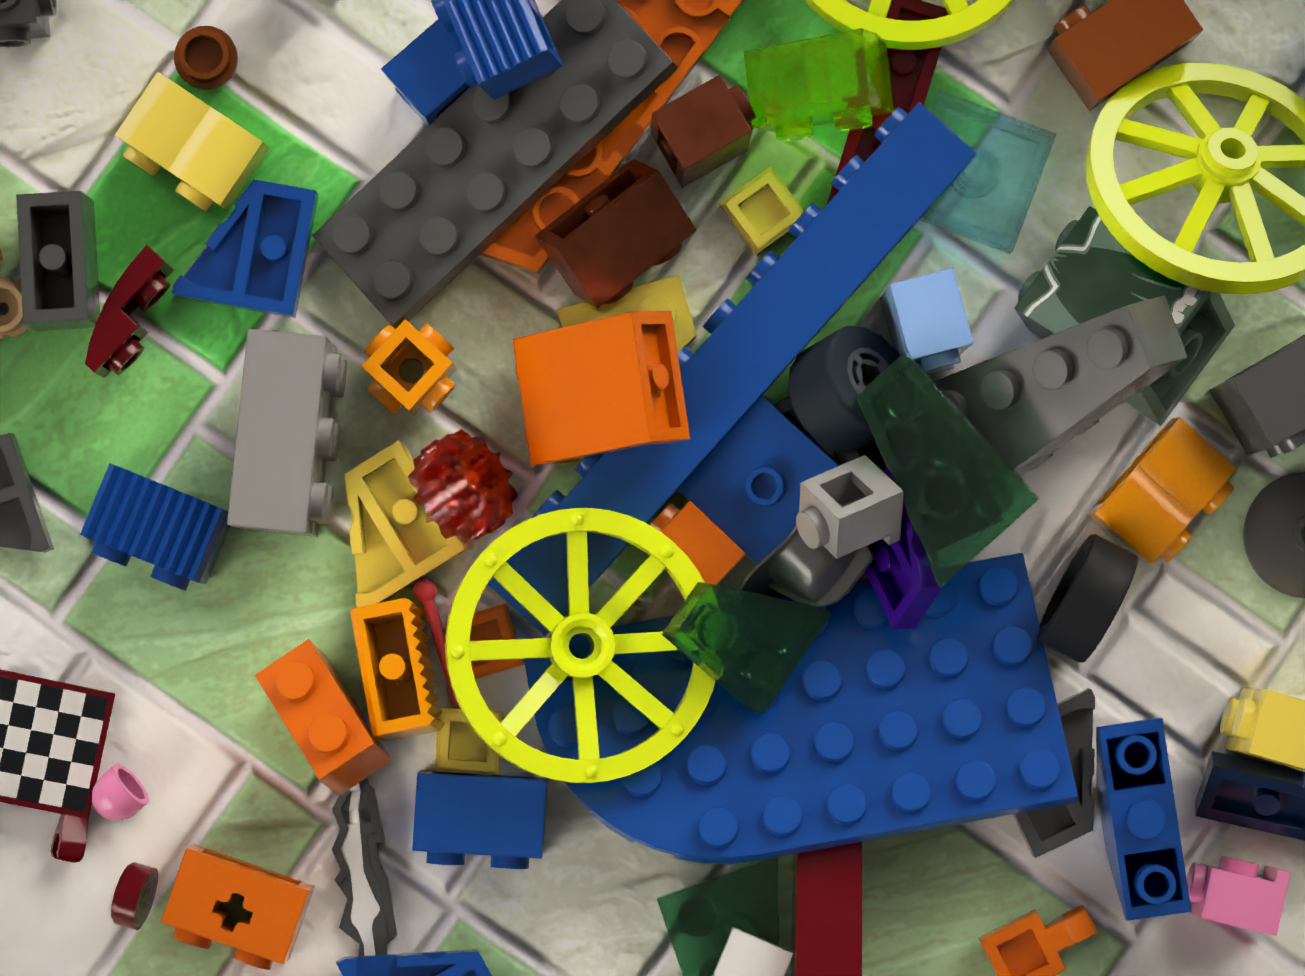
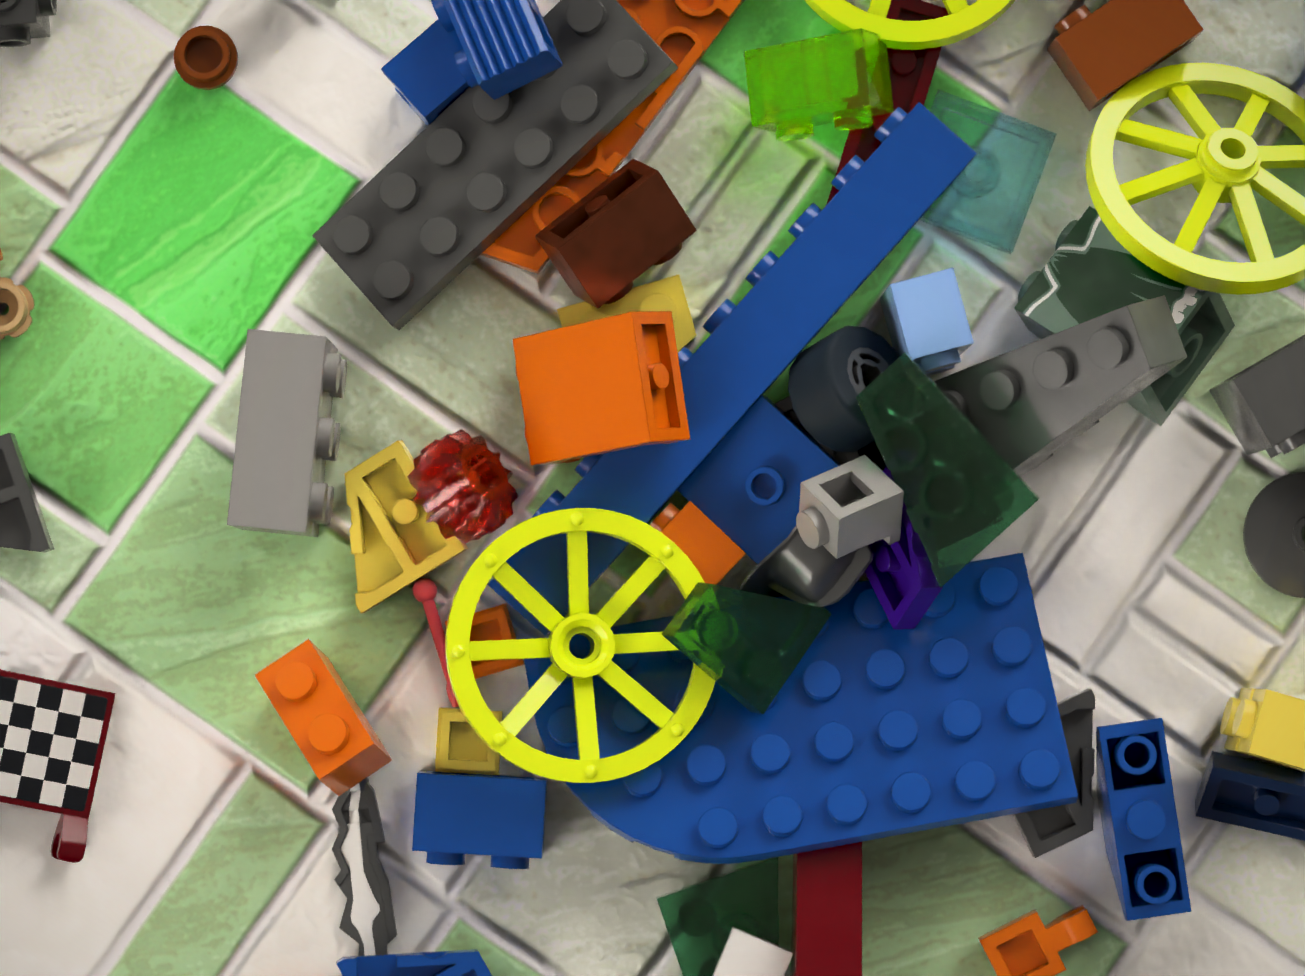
(58, 260): dark grey brick -> none
(116, 333): dark red slope -> none
(118, 794): bright pink hinge -> none
(134, 895): dark red tile -> none
(157, 526): blue brick -> none
(190, 142): light yellow brick -> none
(213, 878): orange brick -> none
(257, 253): blue wing -> none
(394, 348): light orange brick -> none
(396, 669): light orange brick -> none
(703, 129): copper brick -> none
(762, 210): light yellow tile -> none
(1087, 598): black tyre -> none
(1164, 492): light orange brick -> none
(1237, 895): bright pink brick -> none

